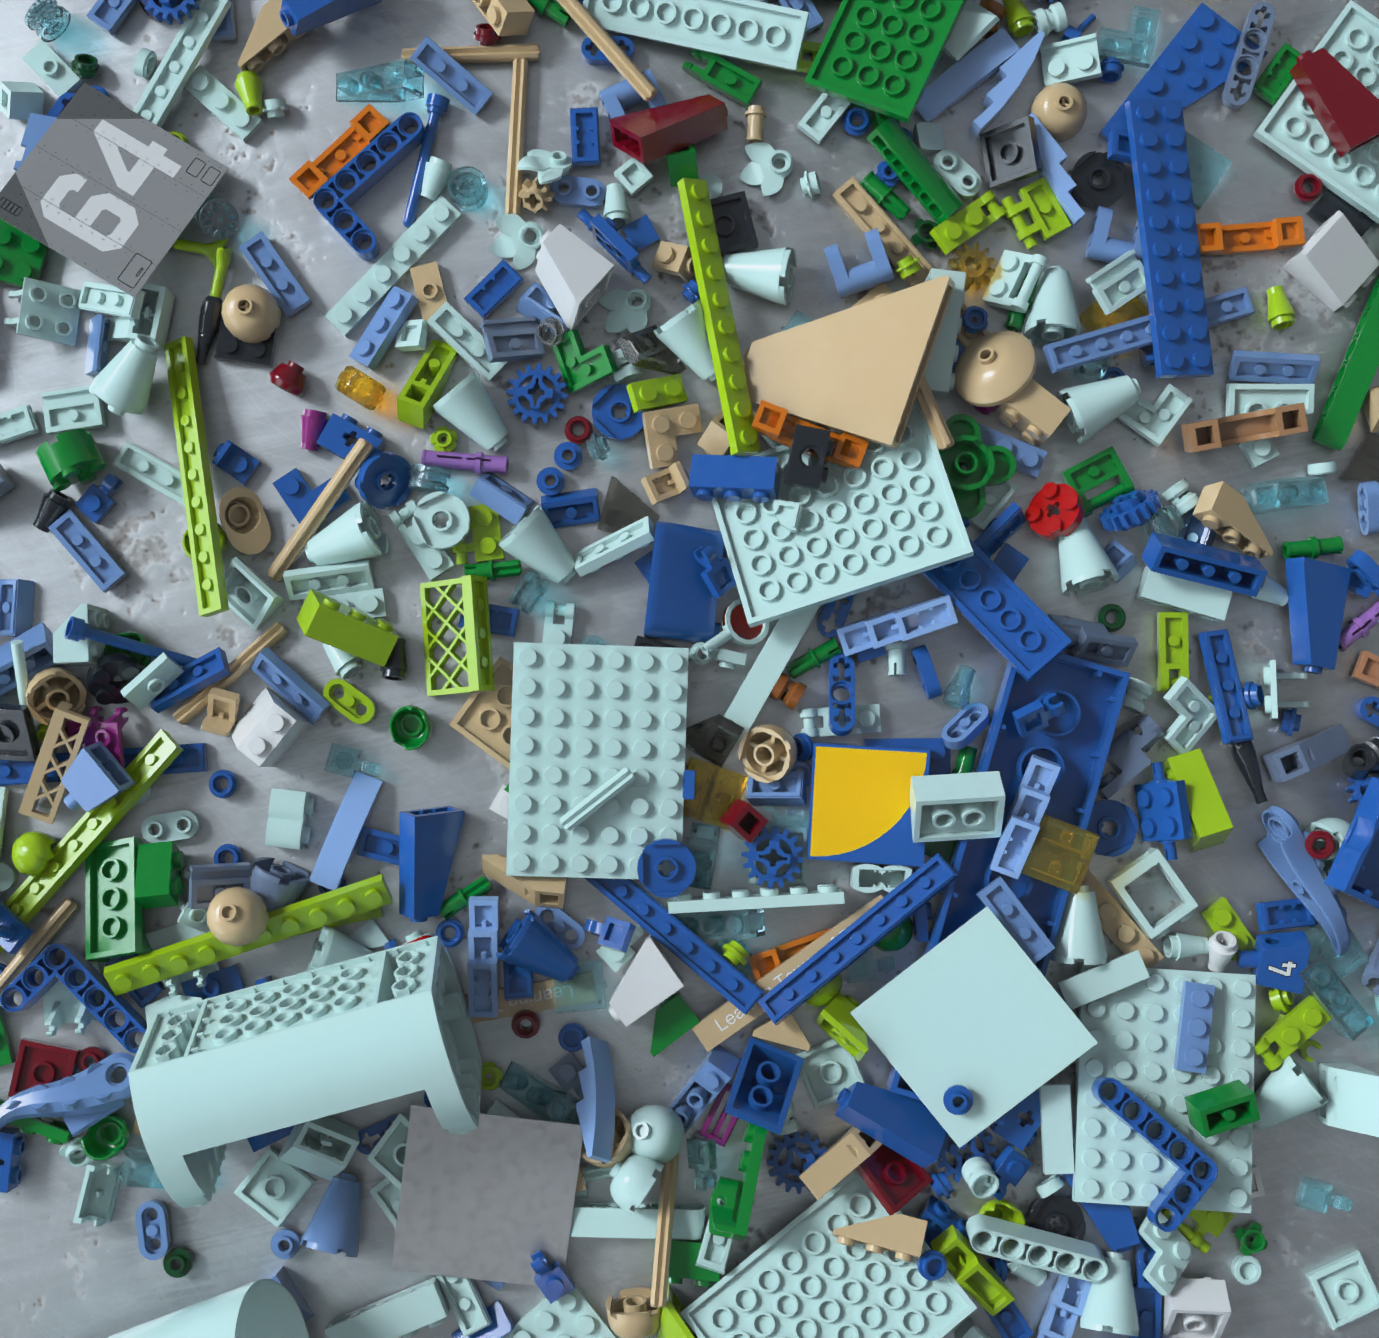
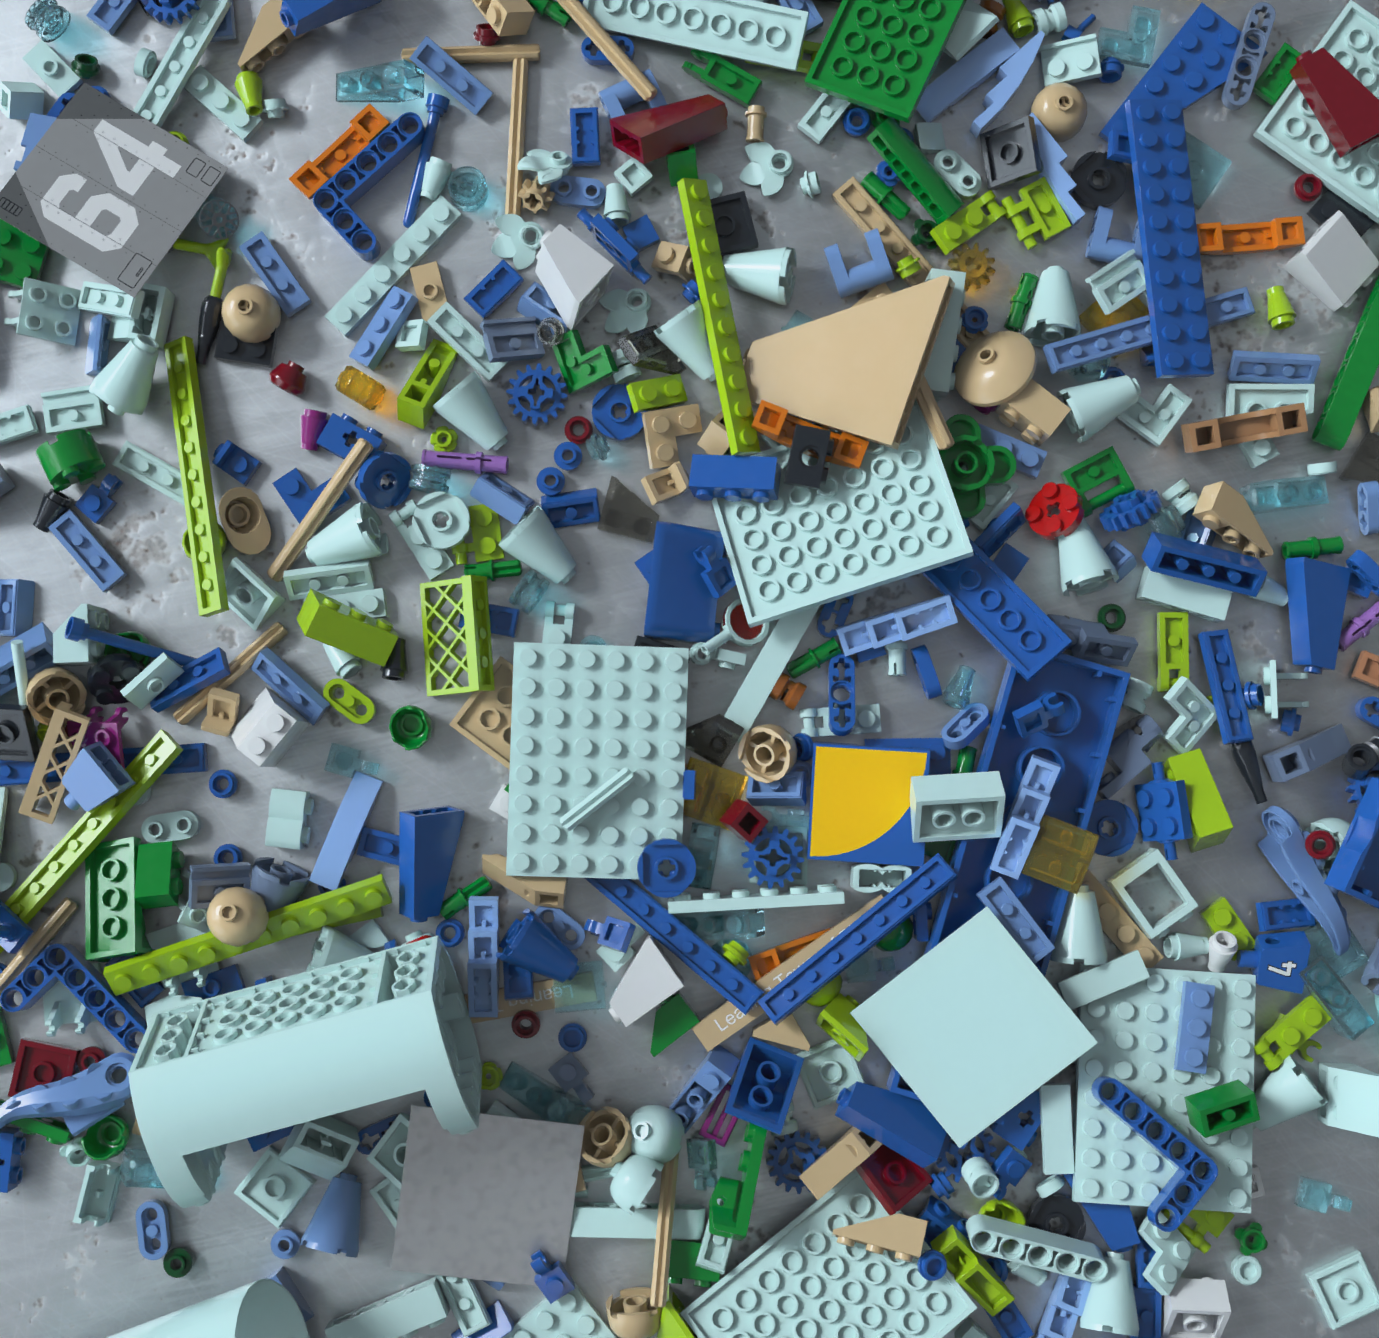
(32, 852): lime hair -> none
(597, 1108): light blue slope -> none
(614, 546): light aqua plate -> none
(788, 514): light aqua tile -> none
(955, 1091): blue plate -> none
(1009, 277): light aqua plate -> none
(1281, 1000): lime plate -> none

